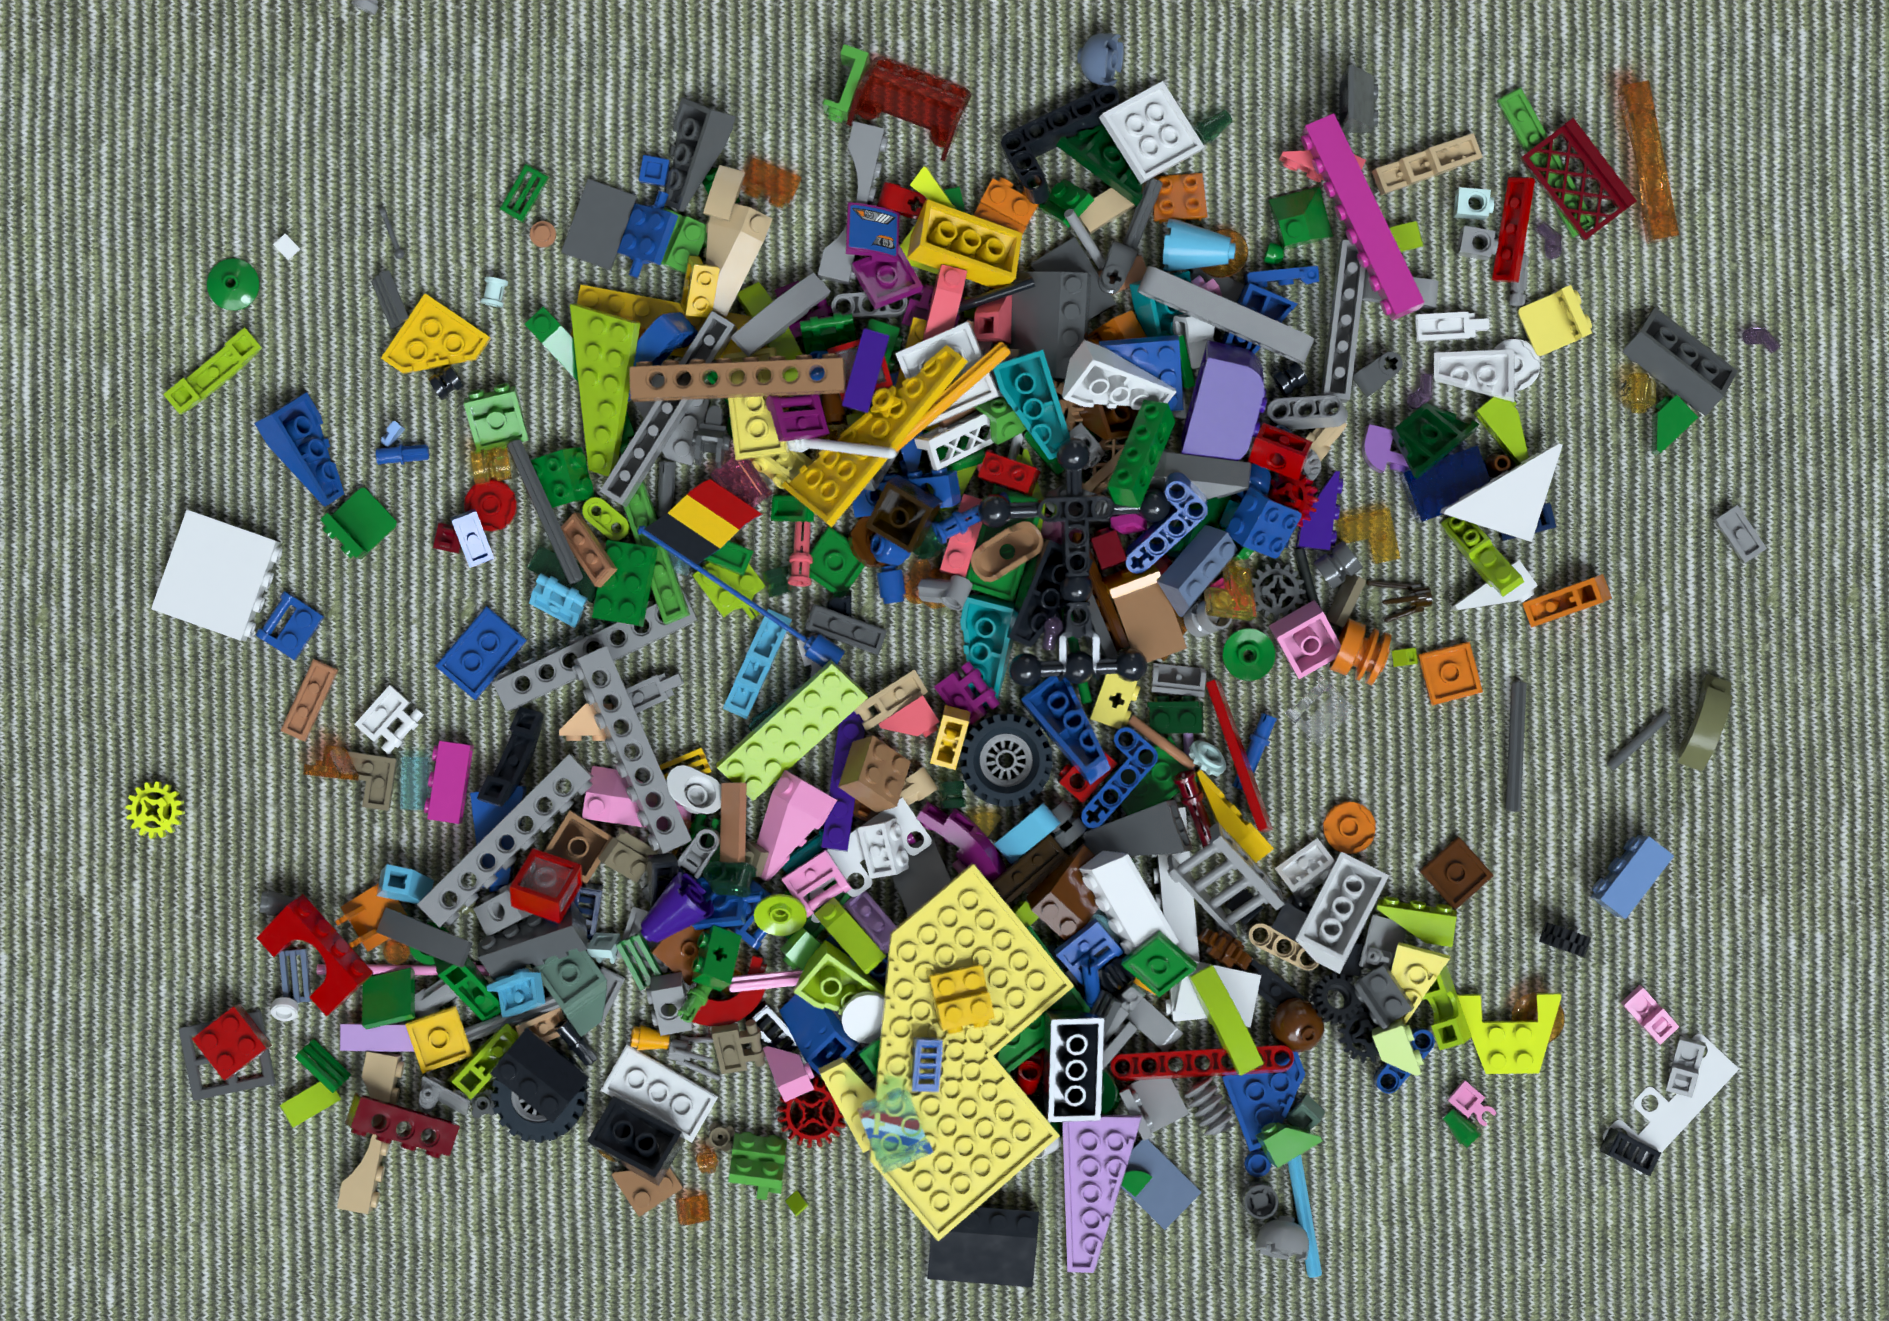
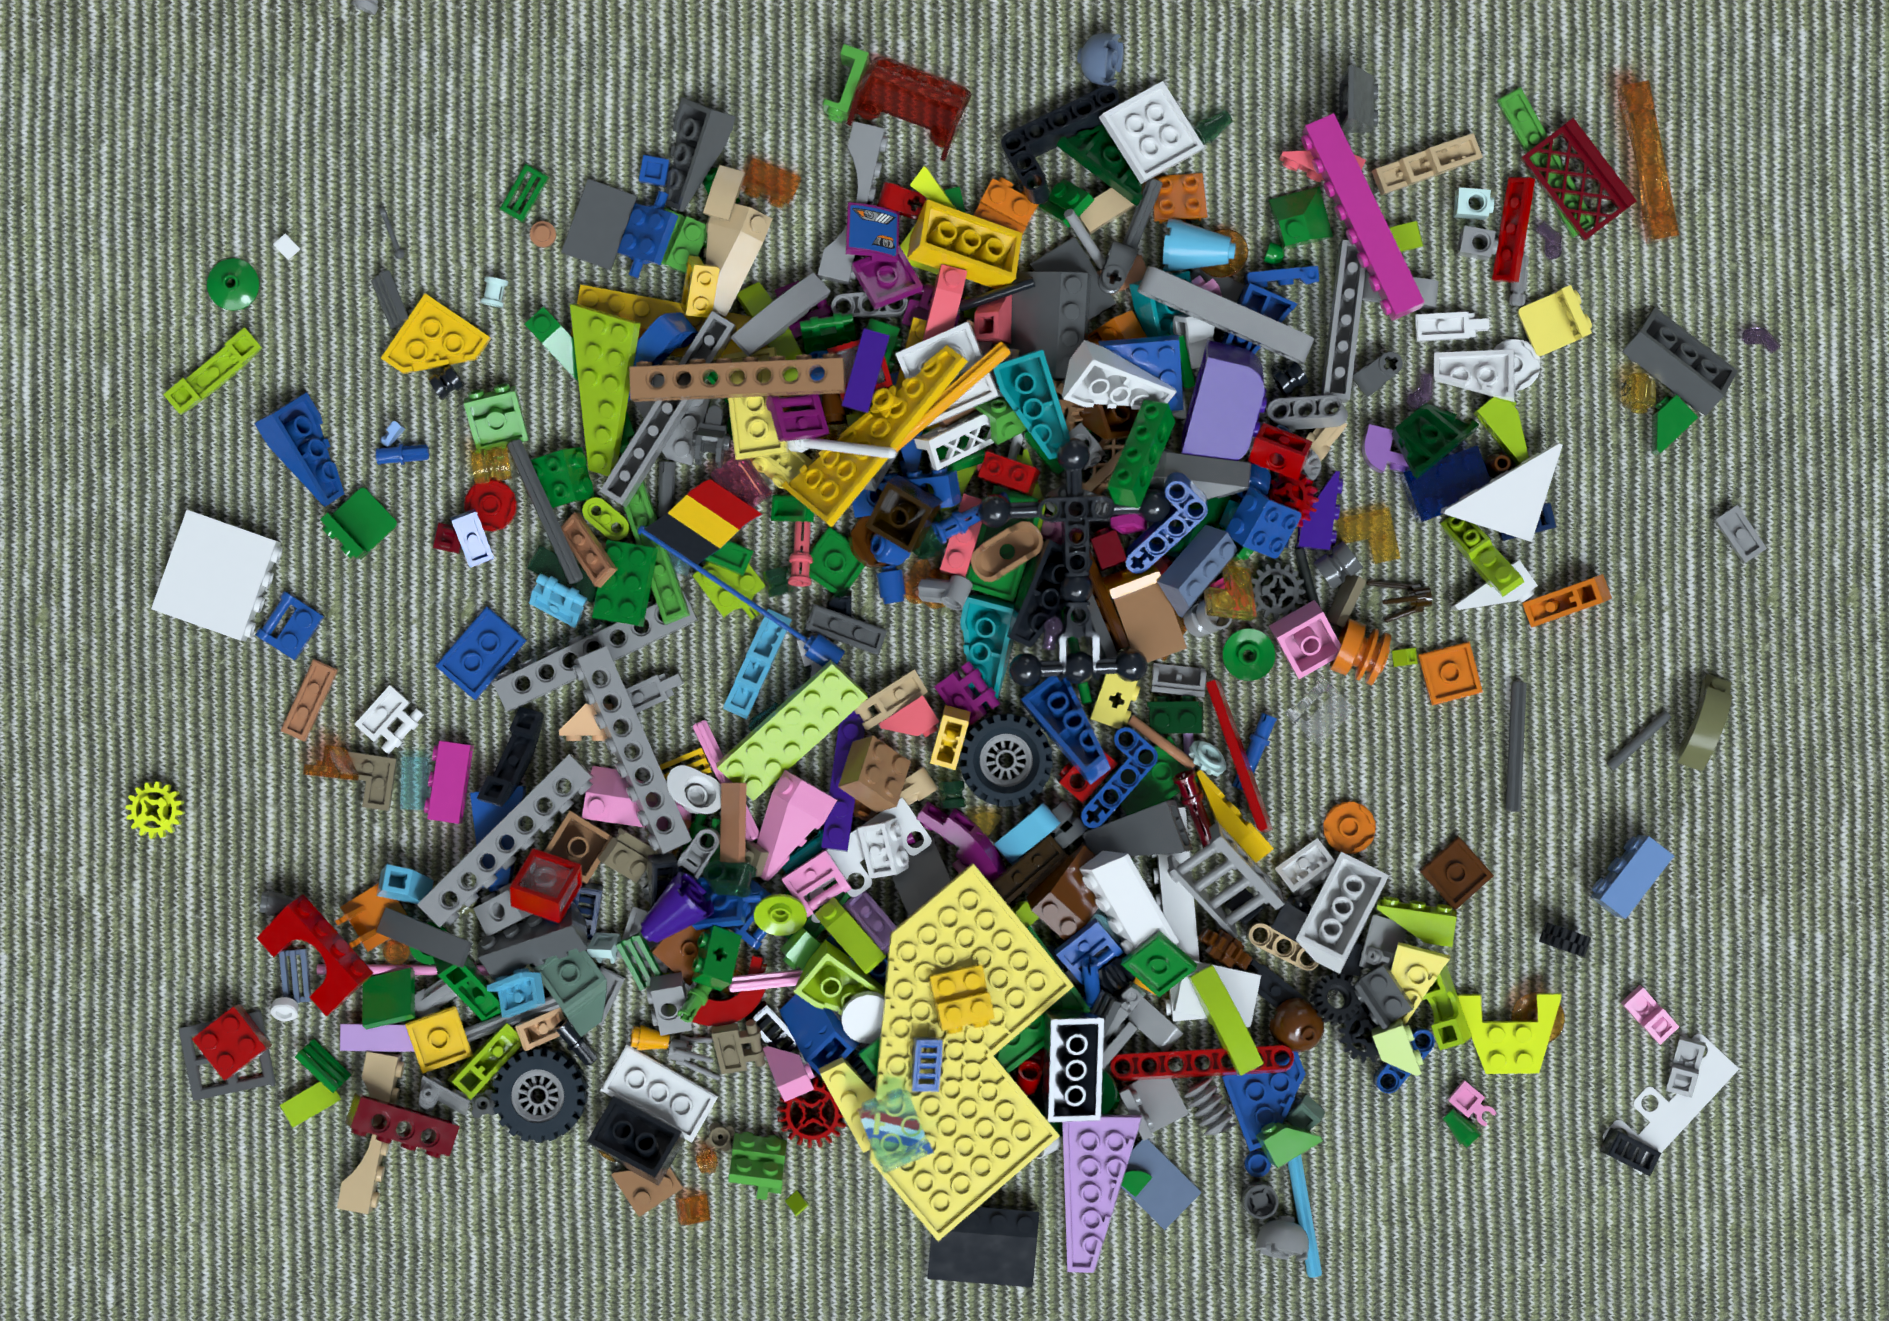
(539, 1075): black slope -> none
(713, 755): none -> bright pink axle

